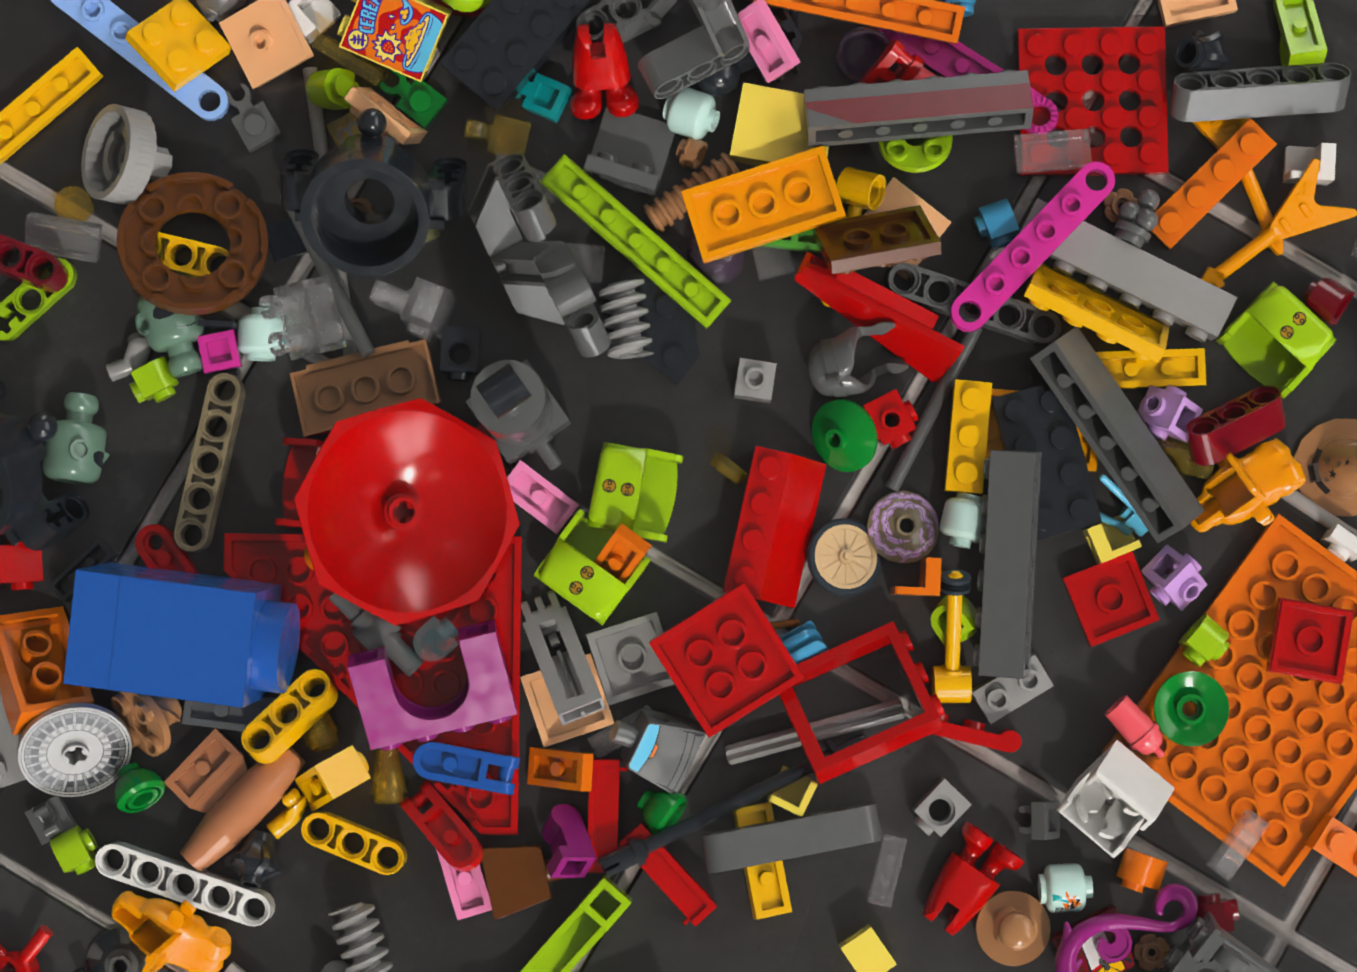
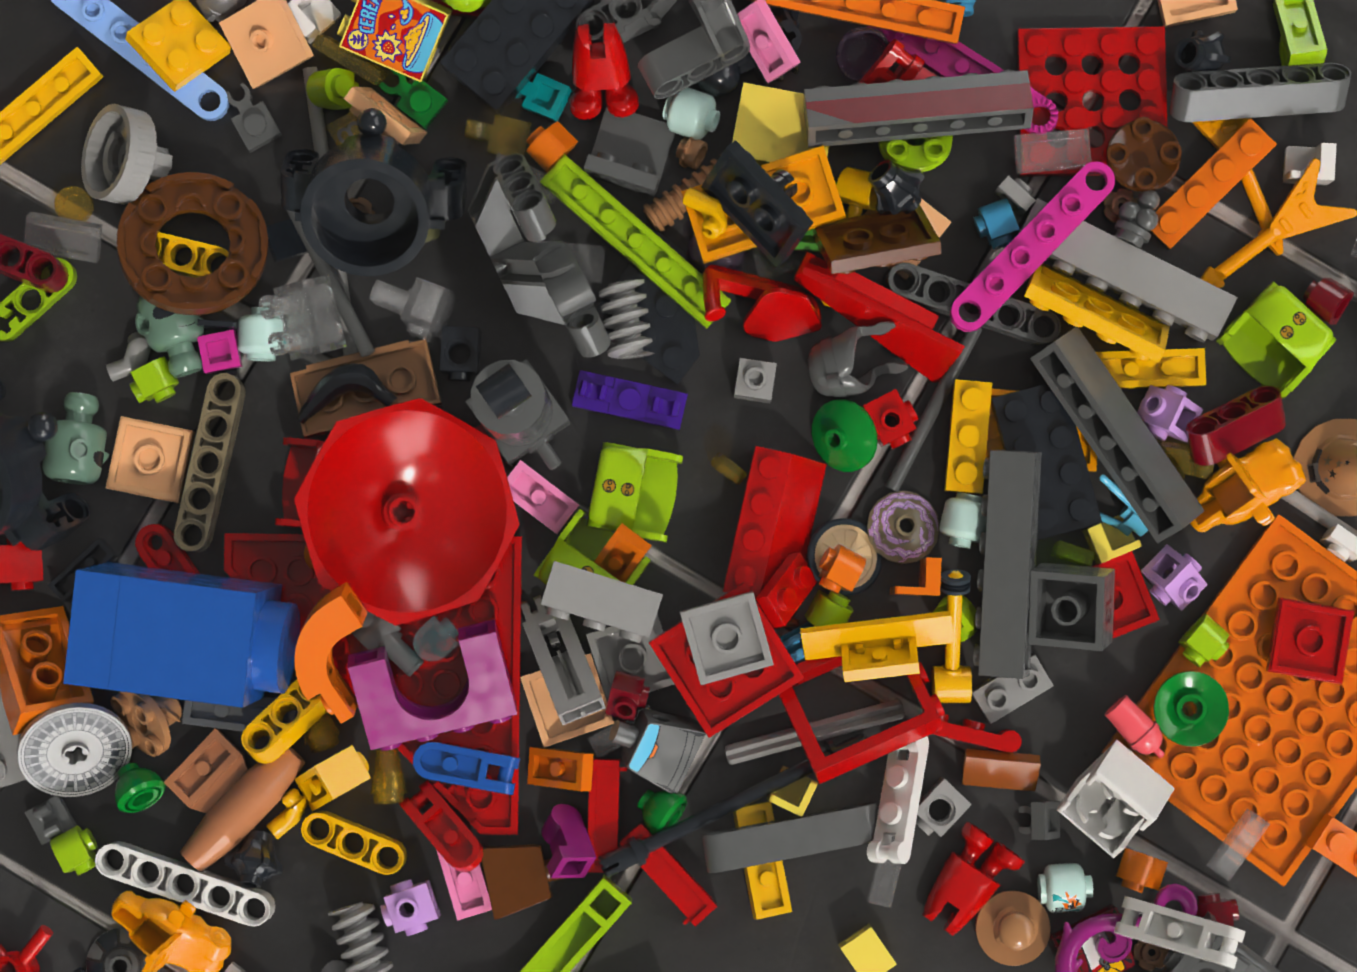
(150, 459): none -> light nougat plate
(327, 623): none -> orange arch
(341, 381): none -> black piece
(423, 901): none -> lavender brick
(550, 145): none -> orange plate
(601, 601): none -> light grey brick
(626, 695): none -> dark red plate
(629, 400): none -> dark purple plate
(711, 209): none -> yellow arm
(726, 638): none -> light grey plate
(758, 202): none -> black plate
(780, 308): none -> red piece
(786, 590): none -> red plate
(829, 609): none -> lime plate
(840, 569): none -> orange plate
(878, 646): none -> yellow bracket
(896, 188): none -> black rock
(899, 804): none -> white plate
(1000, 769): none -> dark orange tile
(1017, 194): none -> light grey plate
(1071, 606): none -> dark grey brick
(1073, 553): none -> clear neon green tile
(1143, 155): none -> reddish brown dish
(1179, 932): none -> white plate

